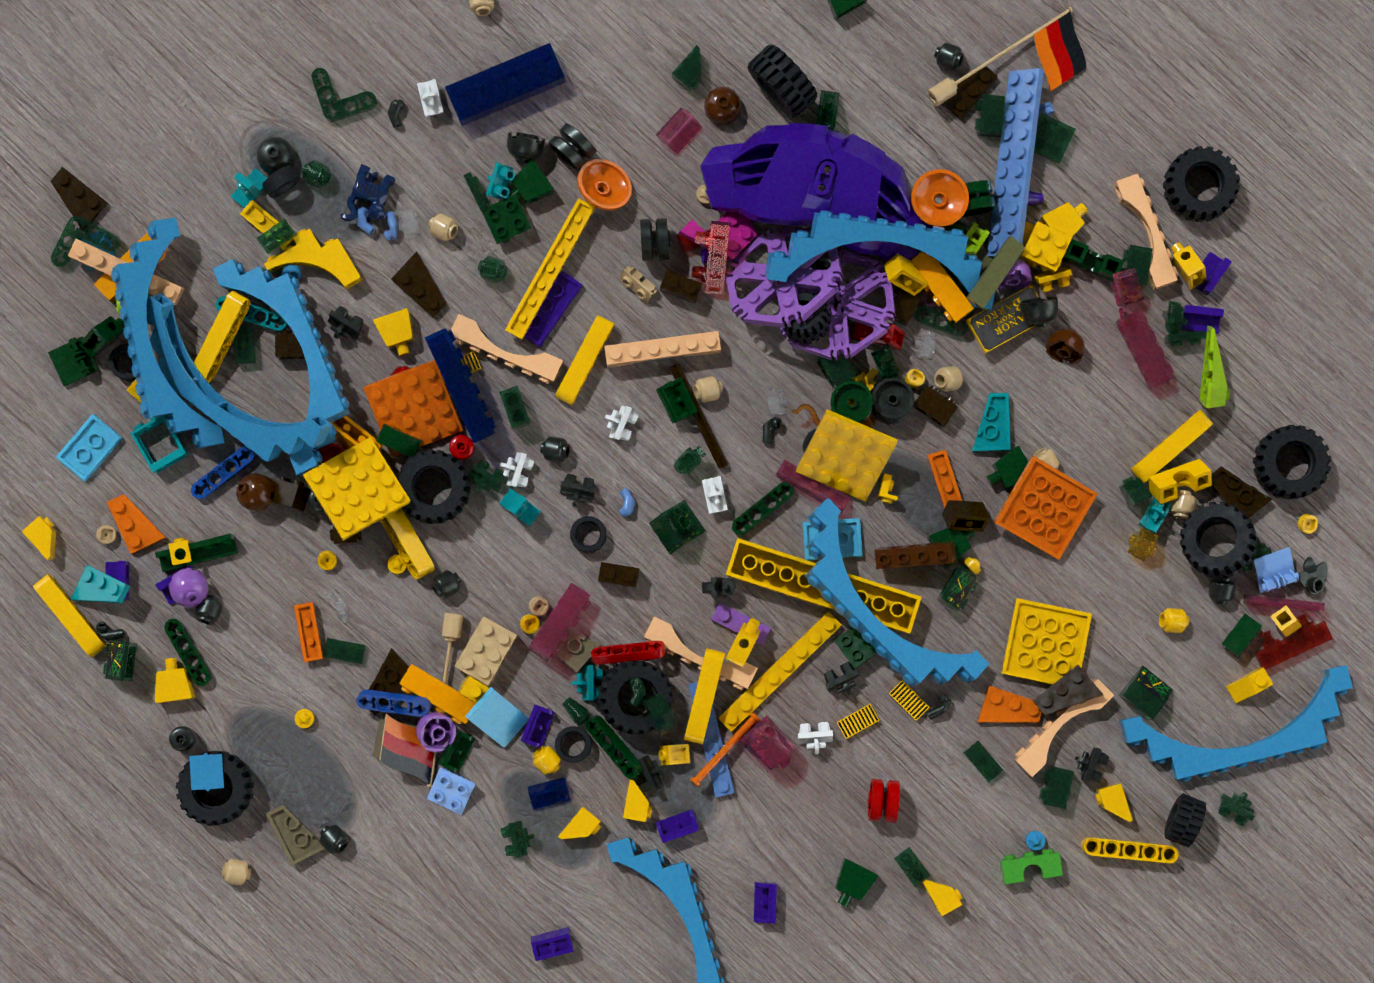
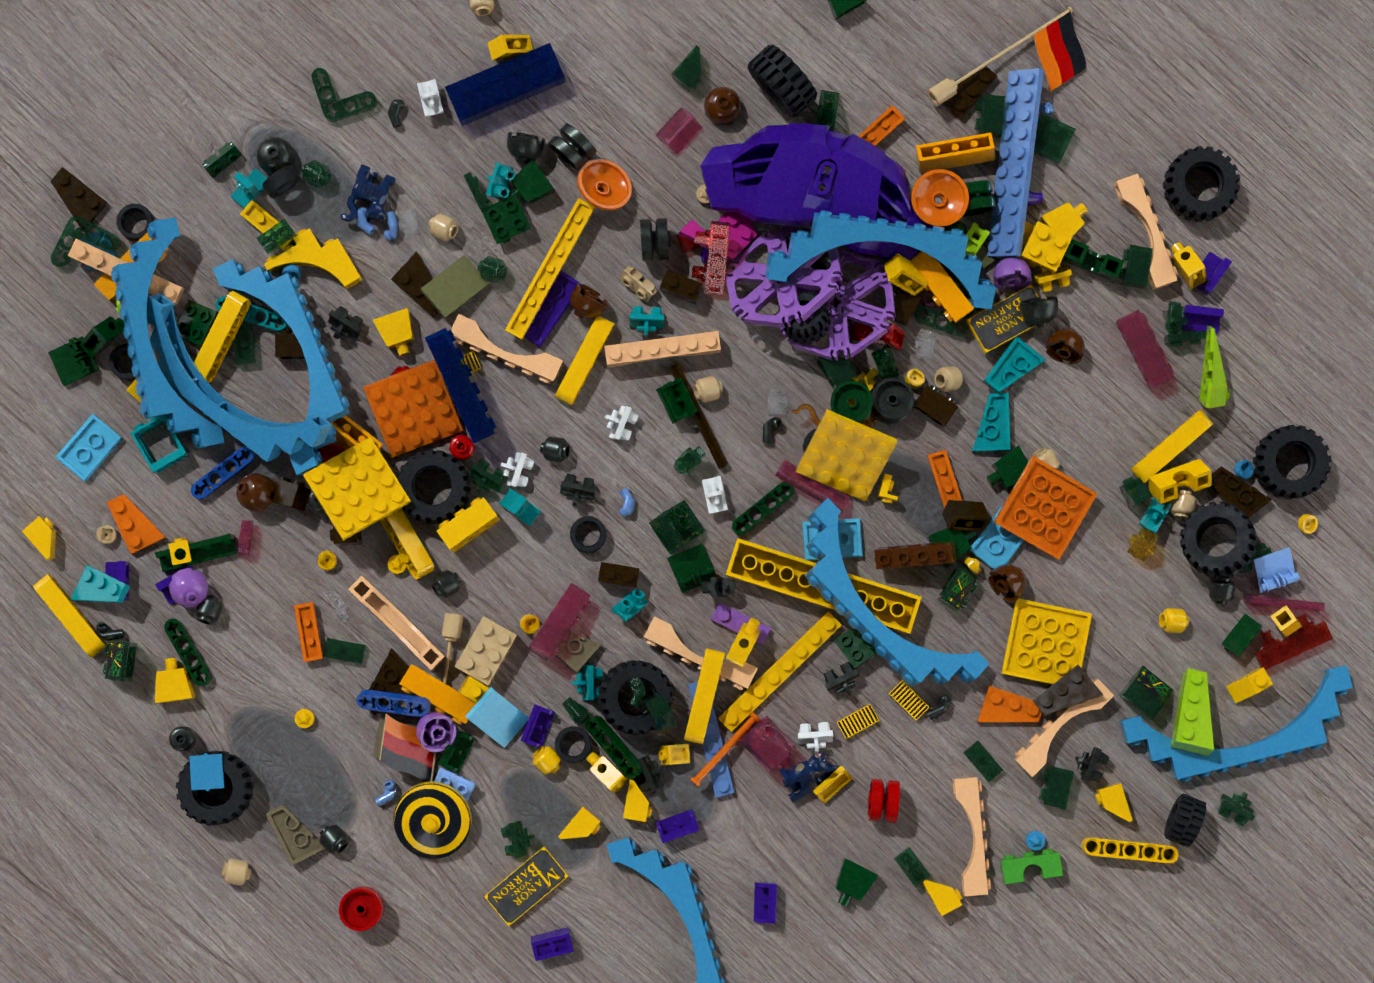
(126, 211): none -> black tyre
(196, 322): none -> dark green hinge
(228, 155): none -> dark green hinge
(245, 538): none -> clear pink beam
(372, 904): none -> red wheel
(389, 793): none -> medium blue arm
(397, 622): none -> light nougat arch
(398, 440): dark green slope -> none
(432, 820): none -> dish
(454, 287): none -> olive tile
(467, 524): none -> yellow slope
(509, 46): none -> yellow slope
(515, 408): clear green brick -> none
(526, 886): none -> tile
(538, 606): tan tile -> none
(549, 793): clear blue slope -> none
(586, 302): none -> reddish brown cylinder
(612, 777): none -> yellow torso
(628, 652): red beam -> none
(630, 605): none -> teal hips
(646, 322): none -> teal hips
(691, 567): none -> dark green hinge
(802, 776): none -> dark blue animal
(832, 784): none -> yellow tile
(882, 126): none -> orange plate
(949, 56): pearl dark grey head -> none
(955, 152): none -> light orange brick
(974, 877): none -> light nougat arch
(995, 272): olive tile -> none
(995, 544): none -> medium azure tile
(1008, 581): none -> reddish brown cylinder
(1012, 365): none -> teal wing
(1128, 290): clear pink bracket -> none
(1193, 716): none -> lime wedge
(1244, 469): none -> dark azure tile
(1313, 576): pearl dark grey plate -> none

